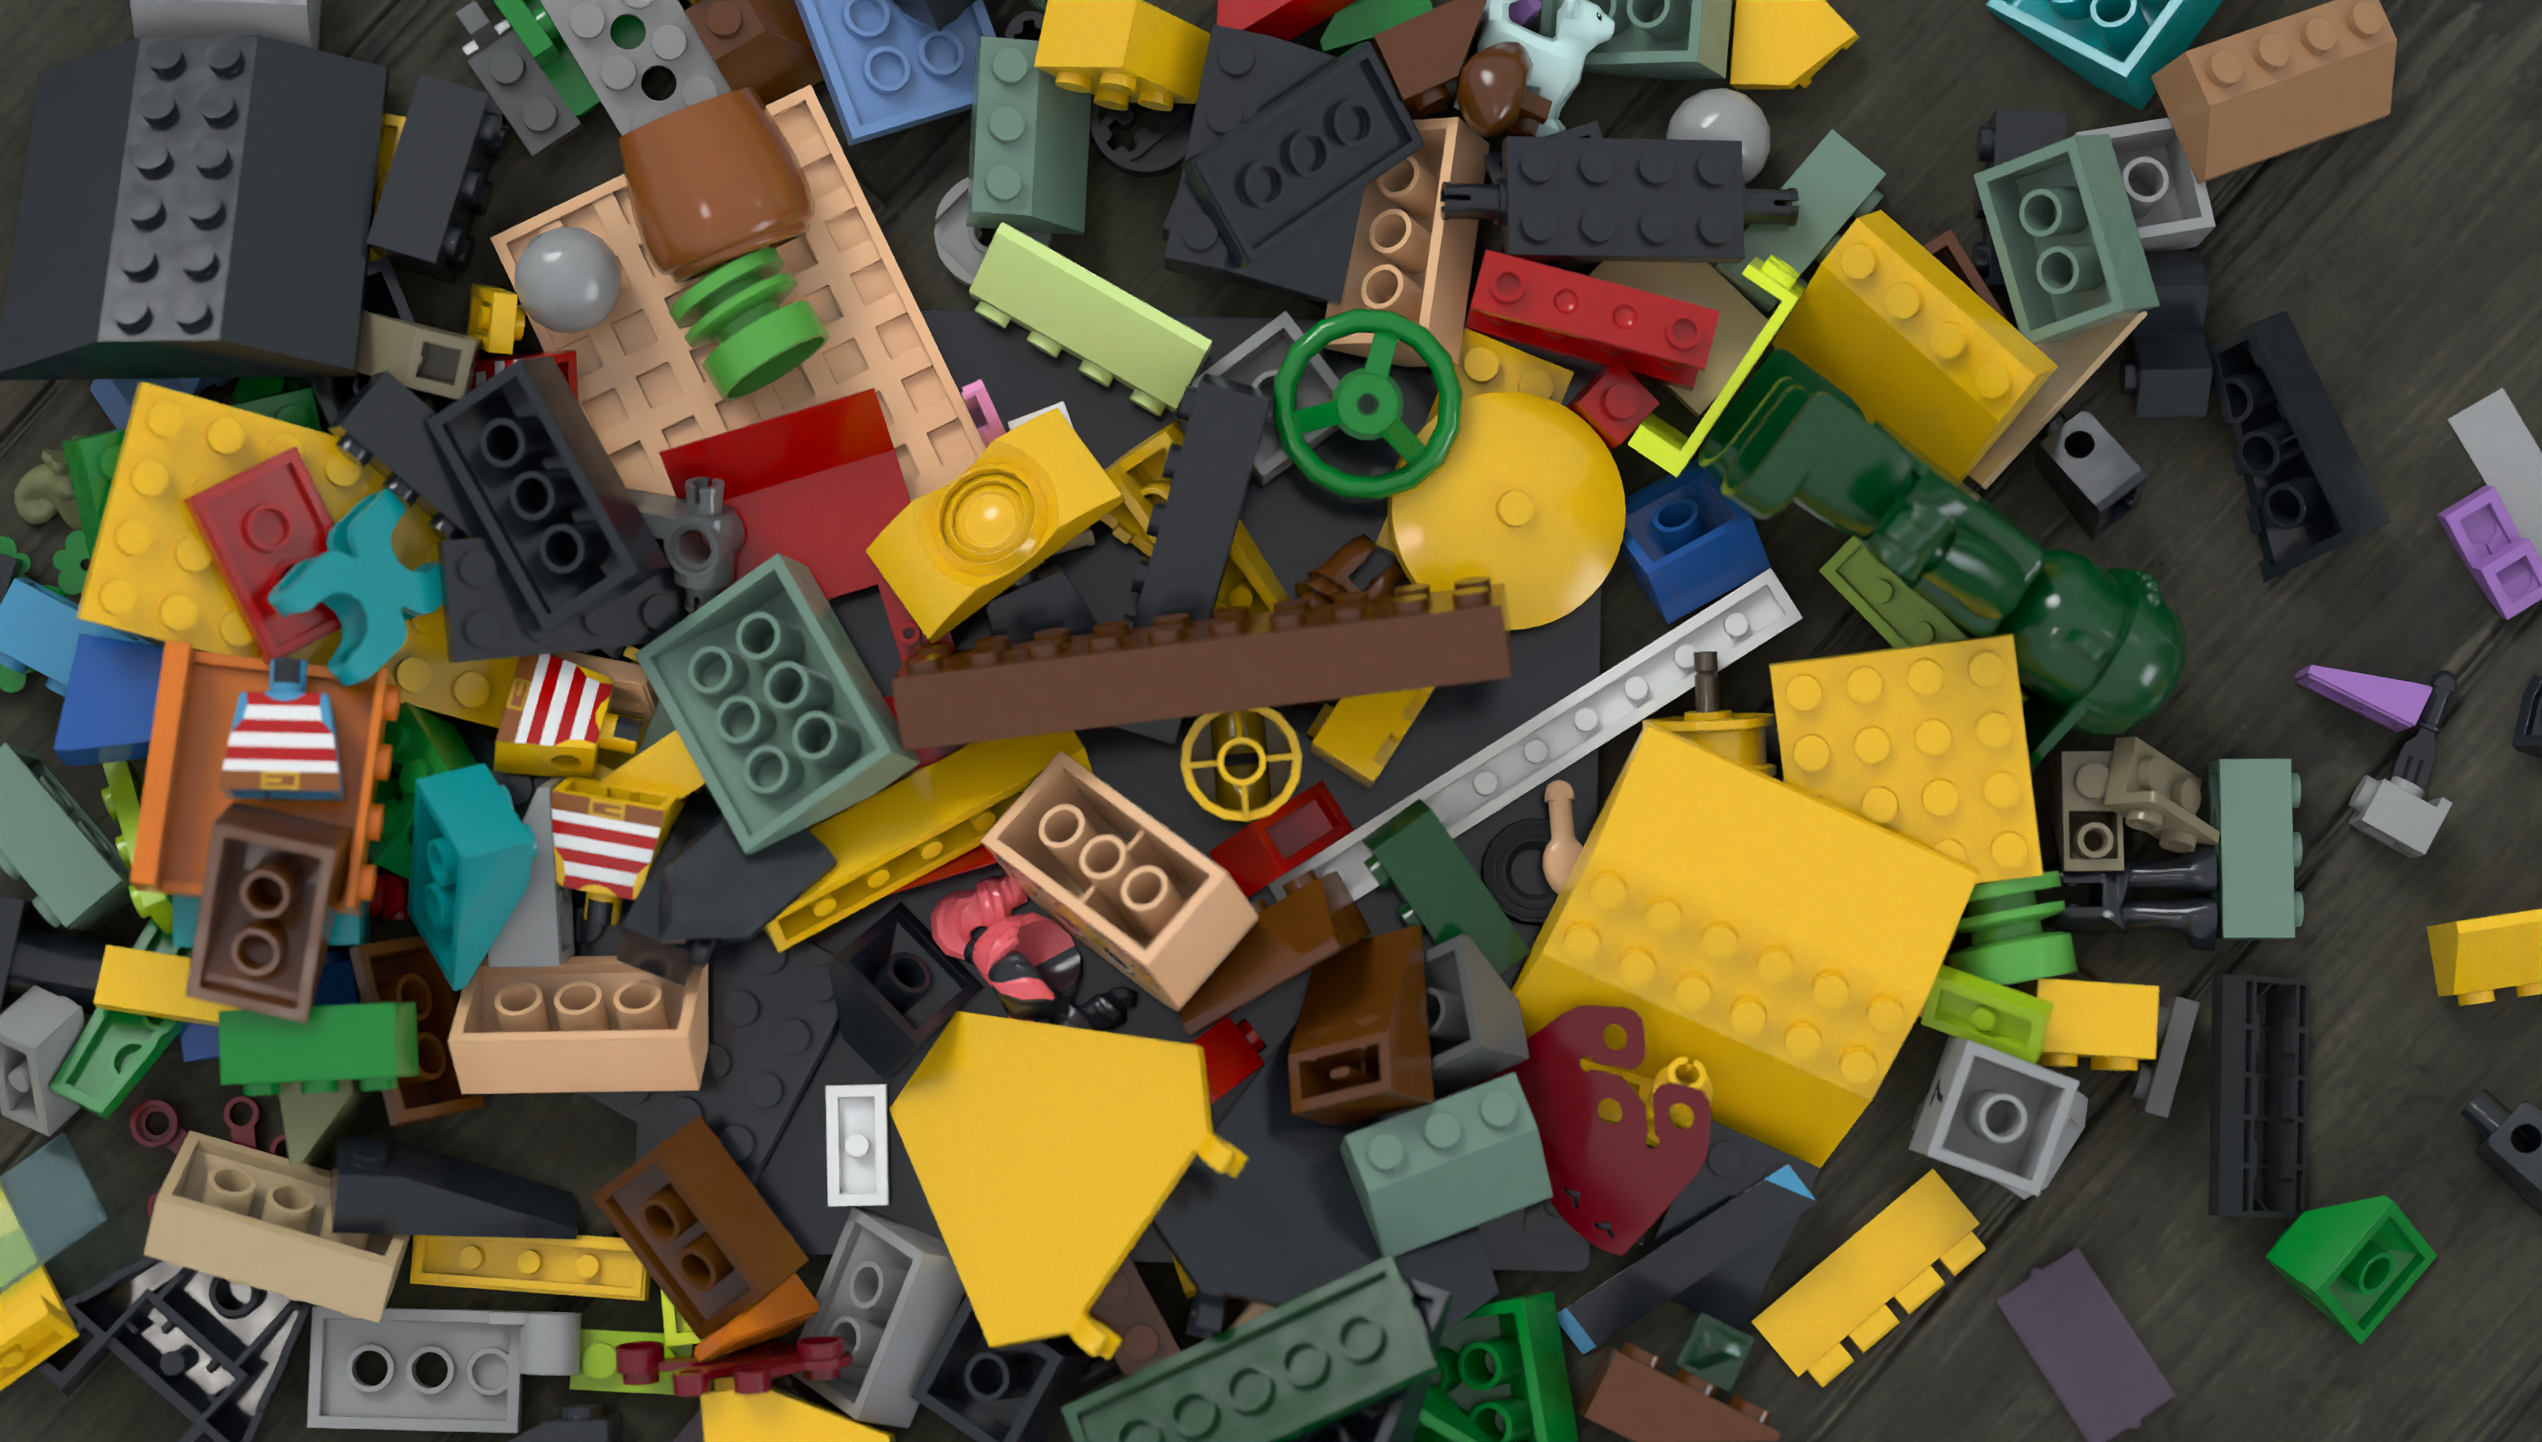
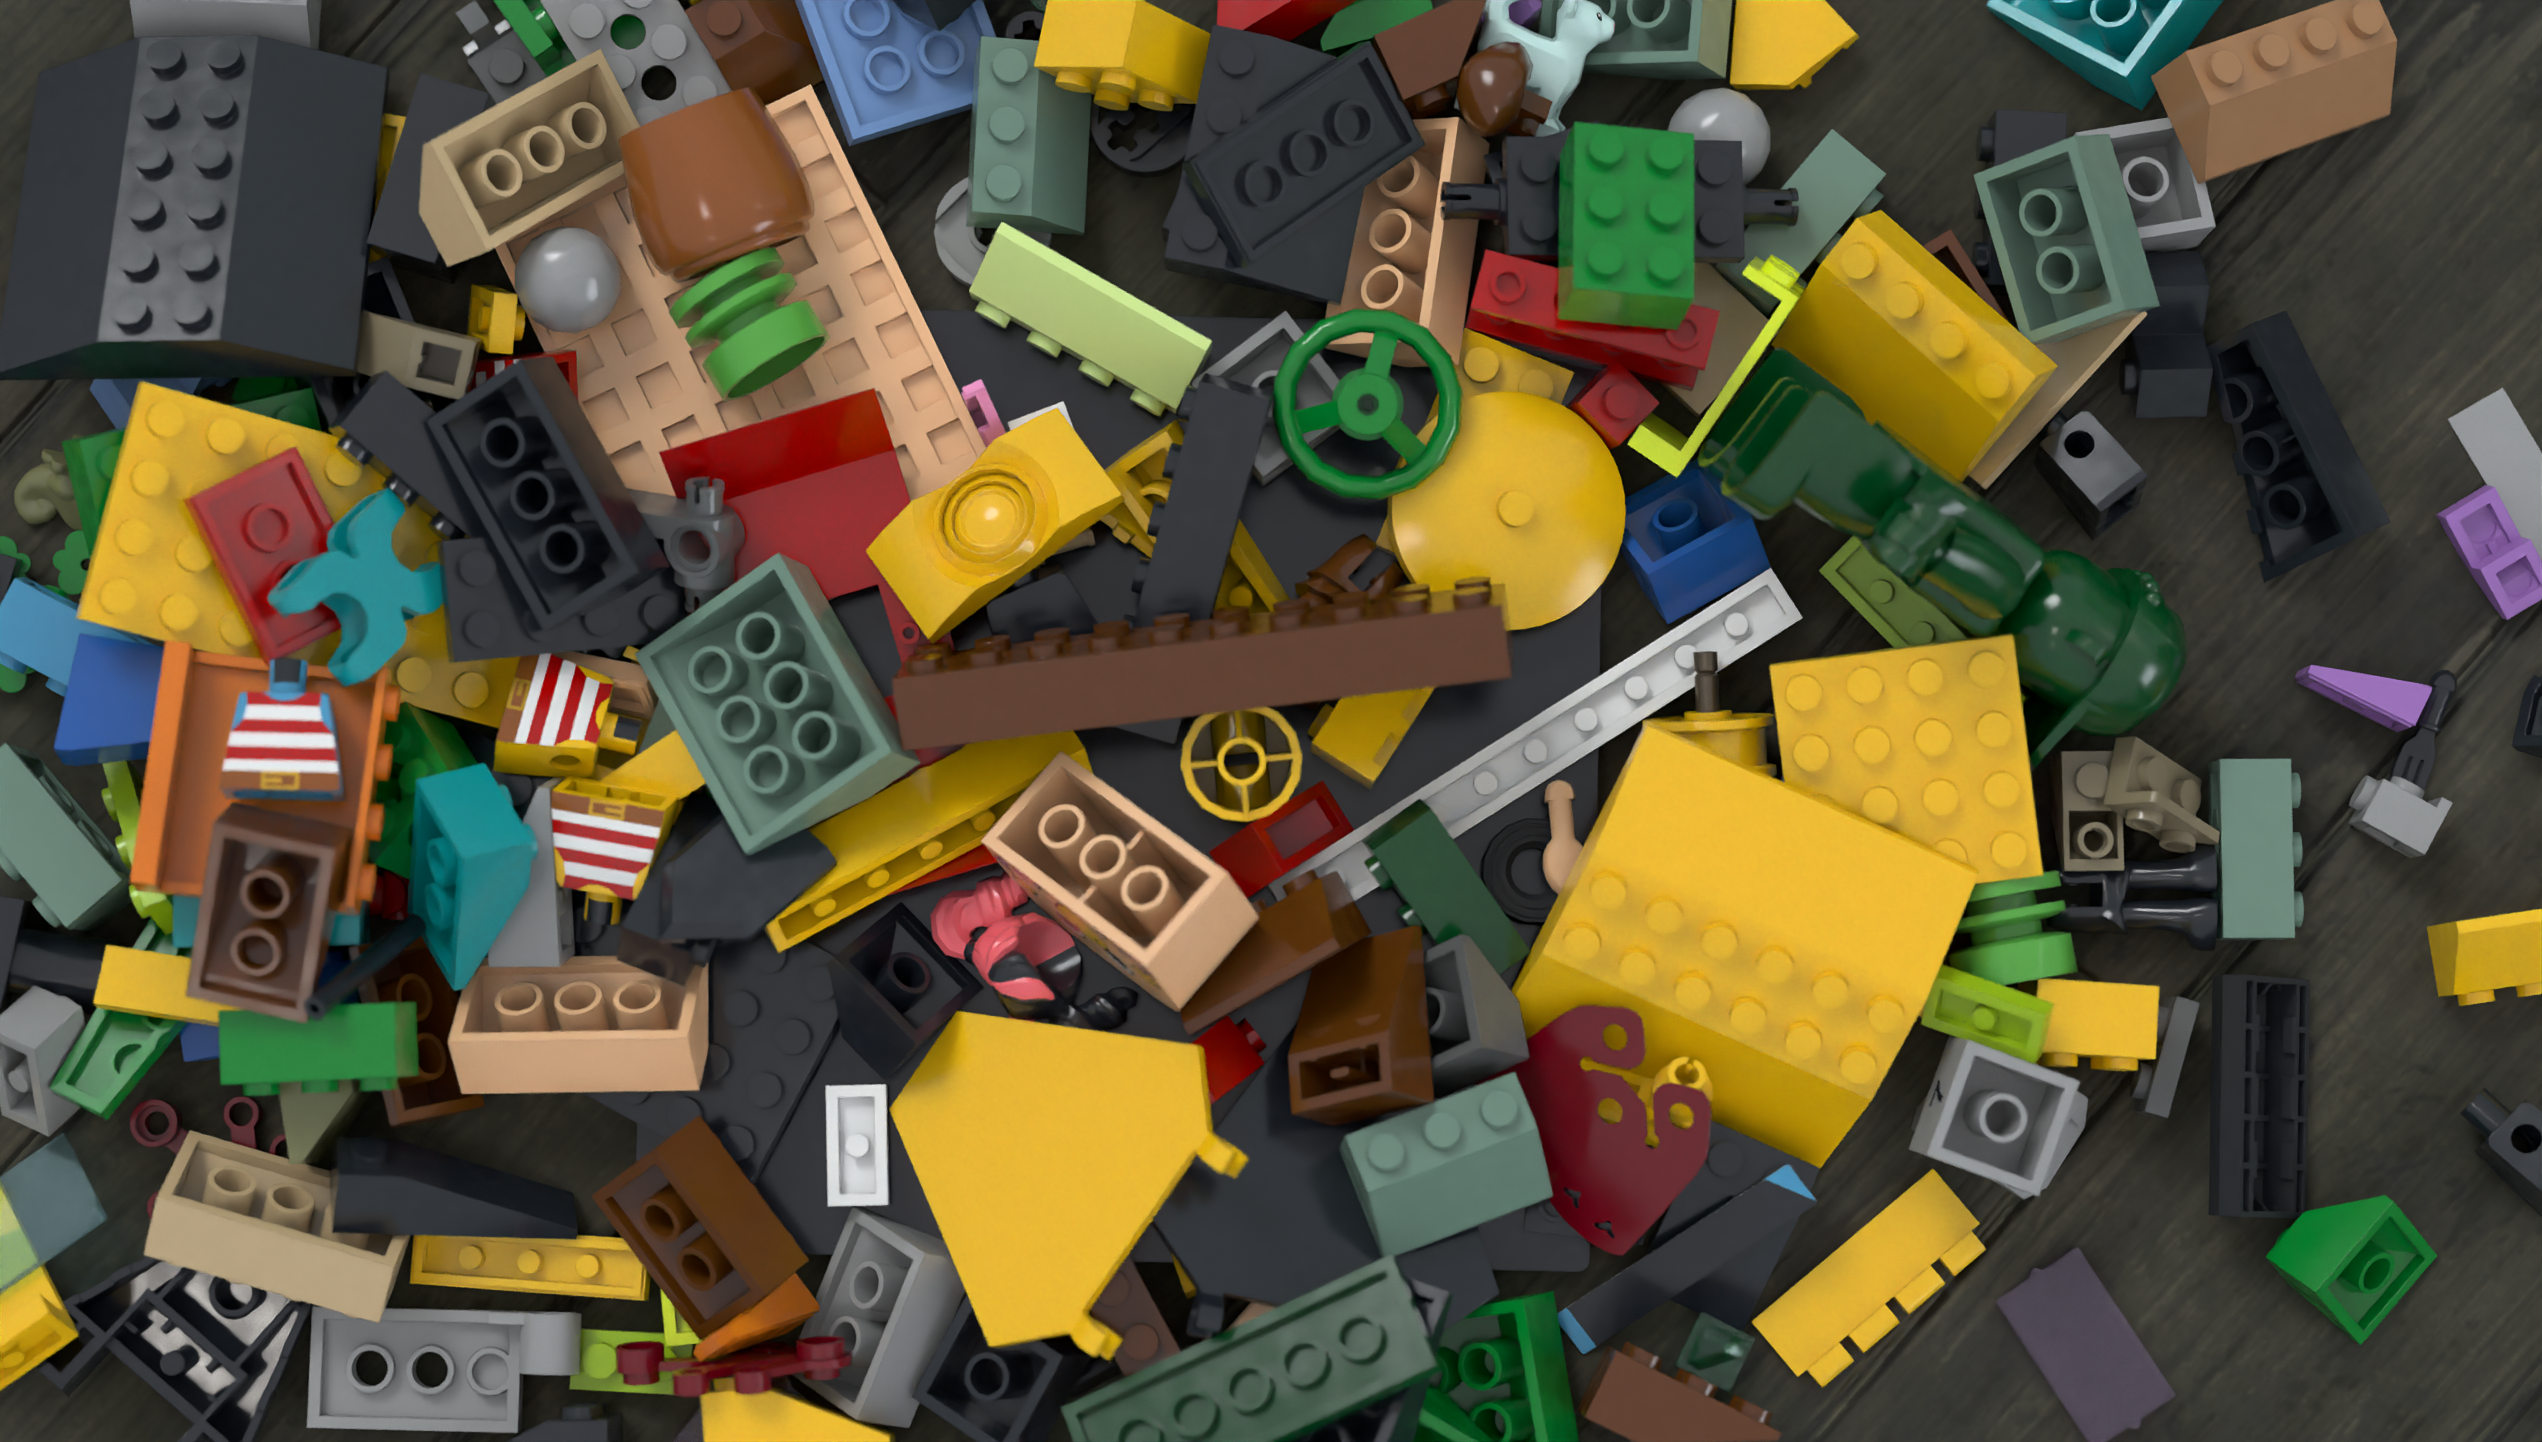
(364, 966): none -> black piece
(524, 159): none -> tan slope
(1626, 226): none -> green brick

